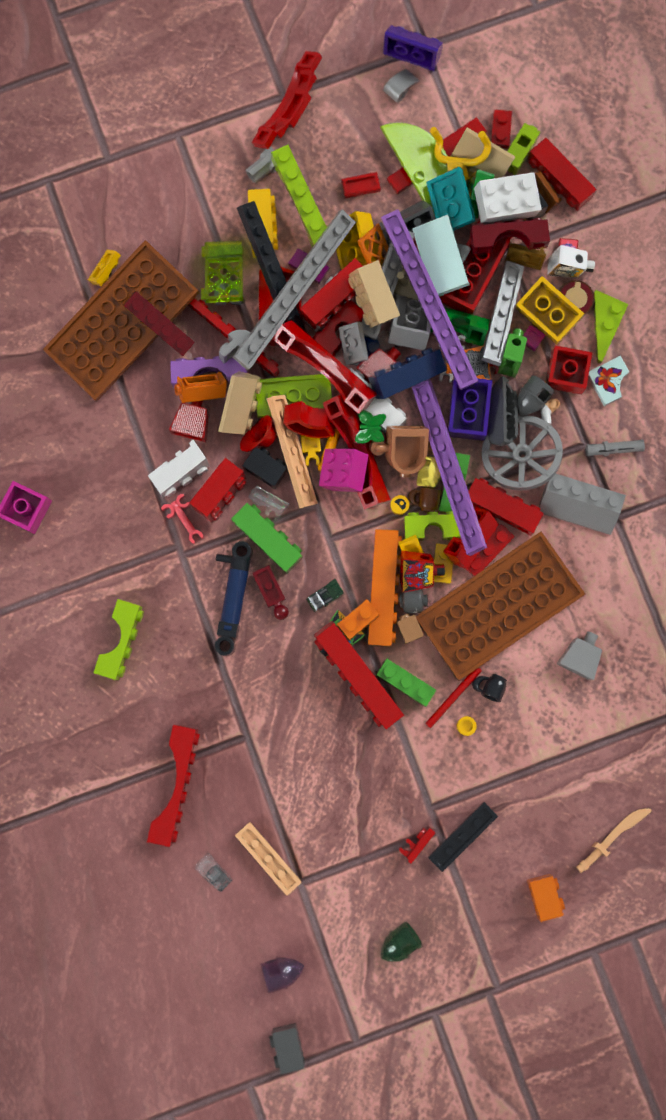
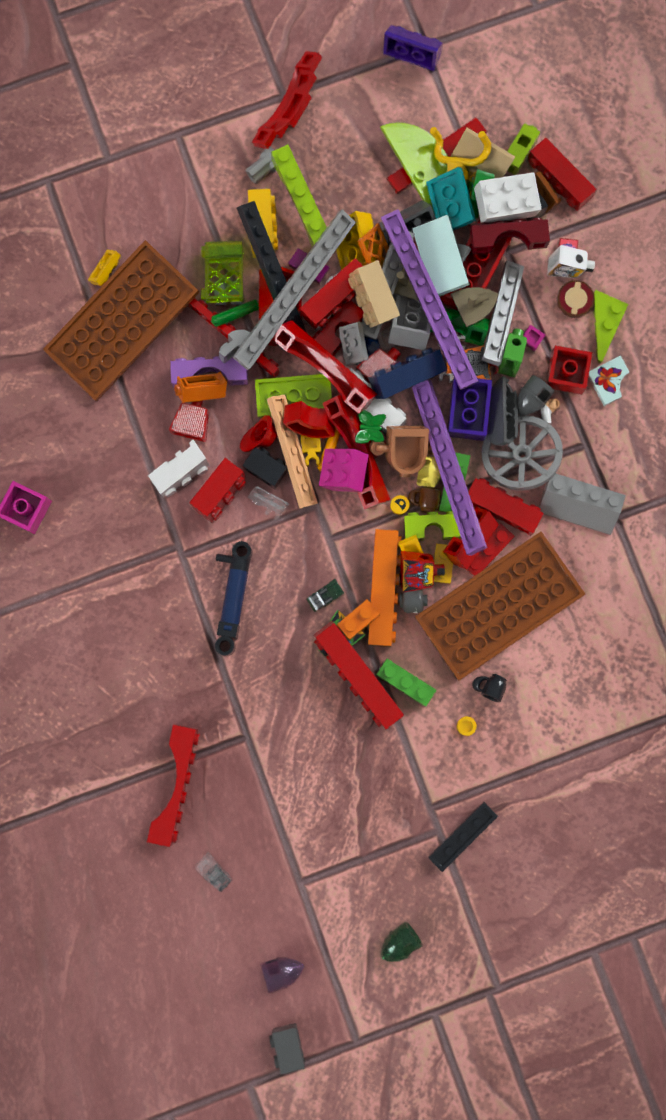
(112, 663): lime arch -> none
(158, 323): dark red arch -> none
(176, 507): coral bar -> none
(235, 312): none -> green axle
(240, 403): tan slope -> none
(267, 538): bright green brick -> none
(268, 858): light nougat plate -> none
(271, 591): dark red plate -> none
(361, 185): red tile -> none
(399, 84): light grey panel -> none
(409, 628): medium nougat brick -> none
(424, 837): red plate -> none
(453, 697): red bar -> none
(474, 303): none -> dark tan shield
(501, 128): red plate -> none
(529, 258): pearl gold plate -> none
(545, 897): orange brick -> none
(549, 310): yellow brick -> none
(582, 656): light grey torso -> none
(615, 447): light grey pin -> none
(628, 822): light nougat sword -> none

